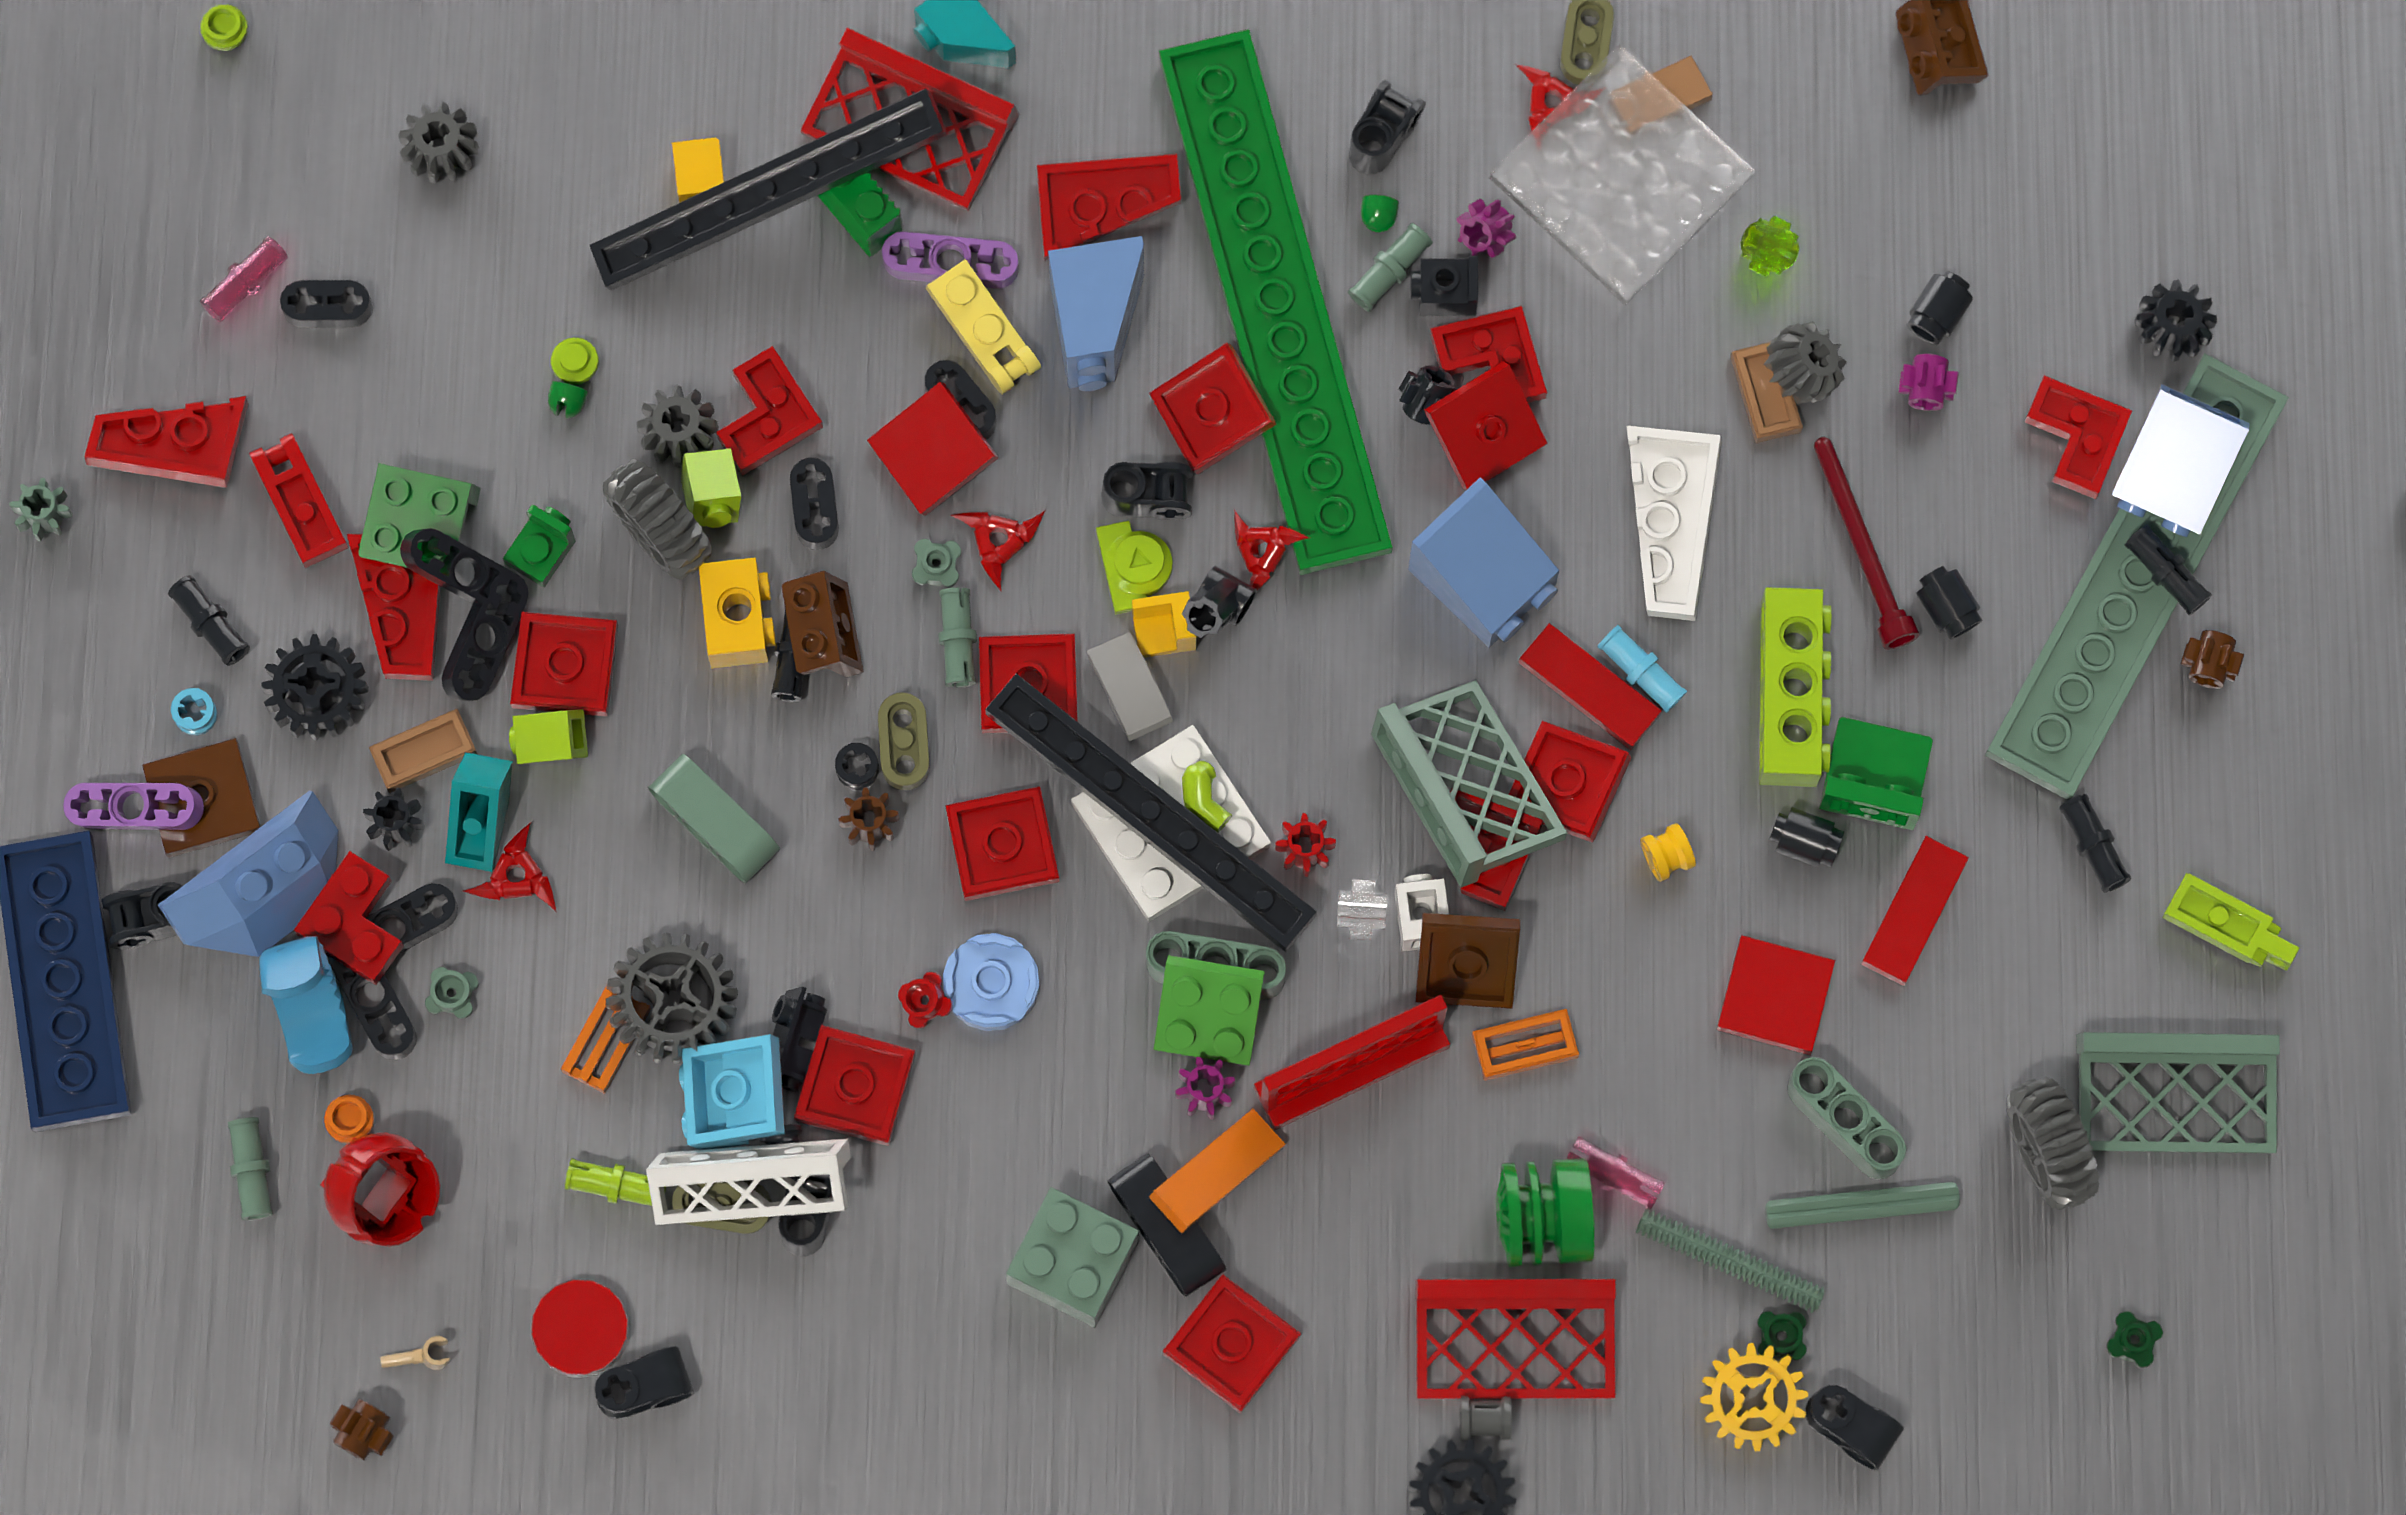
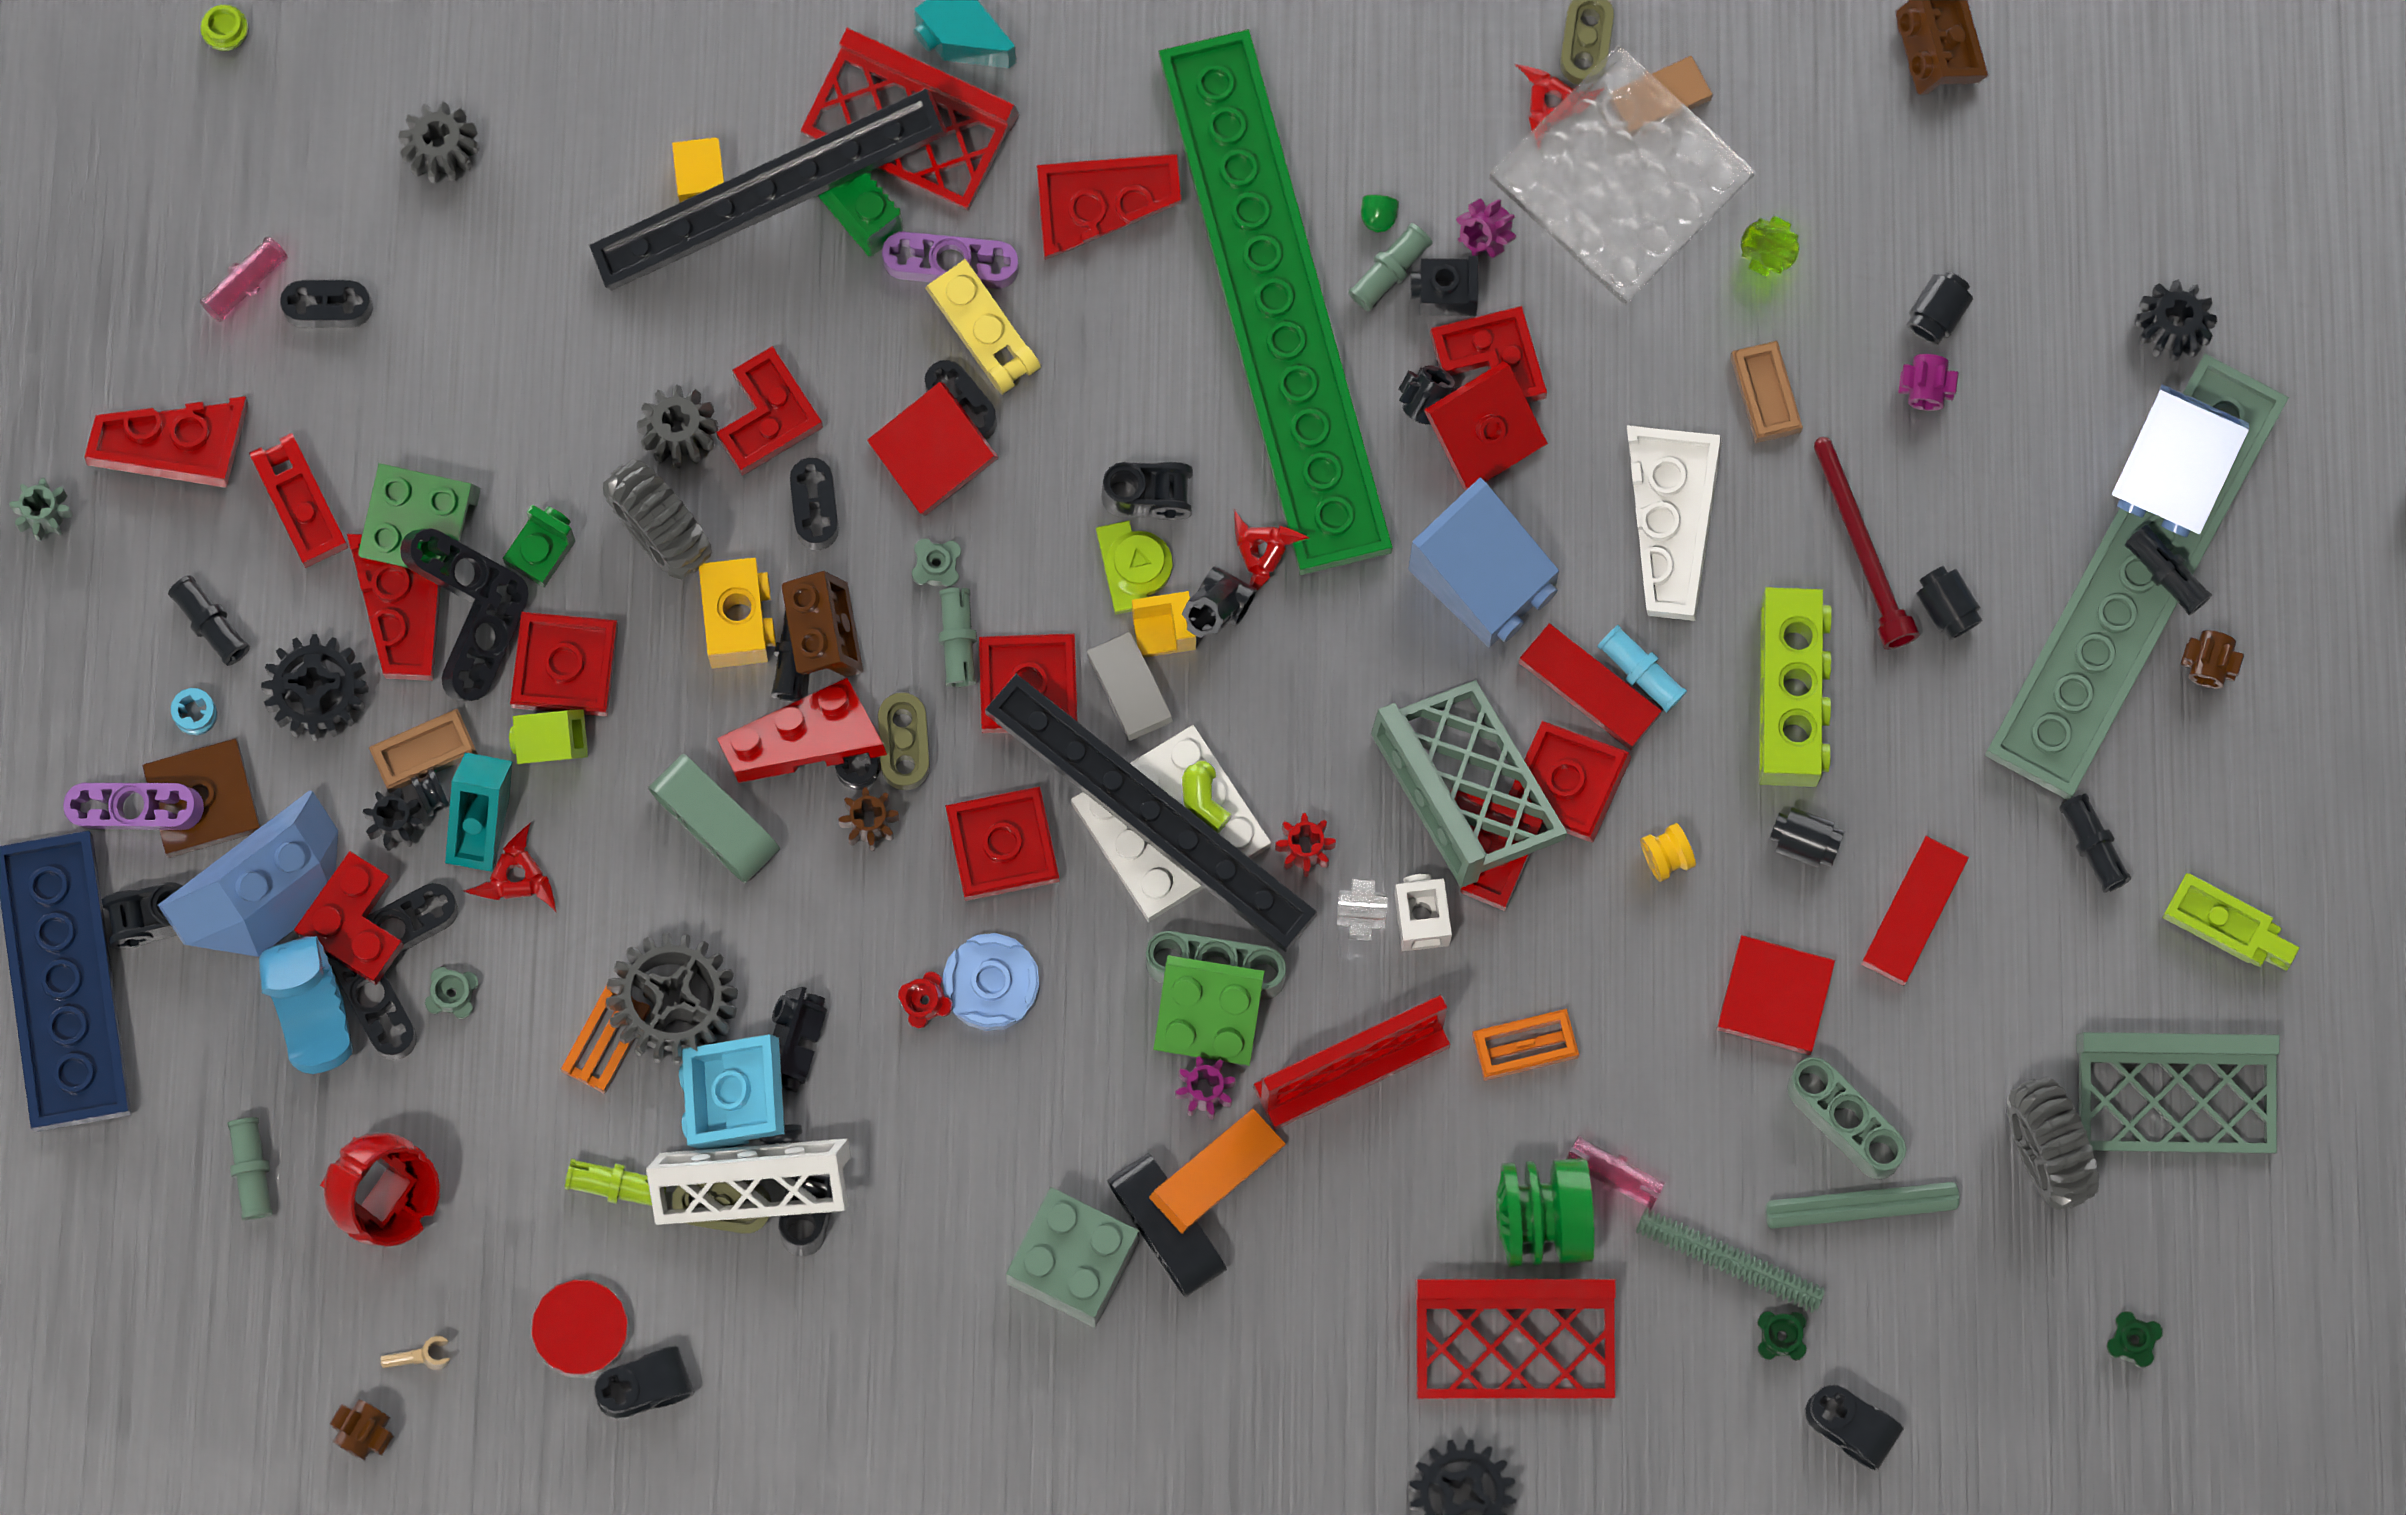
(348, 1118): orange plate -> none
(430, 792): none -> black bush
(566, 395): green hinge -> none
(574, 361): lime plate -> none
(711, 487): lime brick -> none
(807, 731): none -> wing
(854, 1085): red plate -> none
(994, 555): red piece -> none
(1094, 306): medium blue slope -> none
(1212, 408): red plate -> none
(1231, 1343): red plate -> none
(1387, 121): black piece -> none
(1468, 960): reddish brown plate -> none
(1485, 1418): dark grey bush -> none
(1771, 1412): yellow gear -> none
(1805, 363): dark grey gear -> none
(1876, 773): green bracket -> none
(2088, 424): red plate -> none

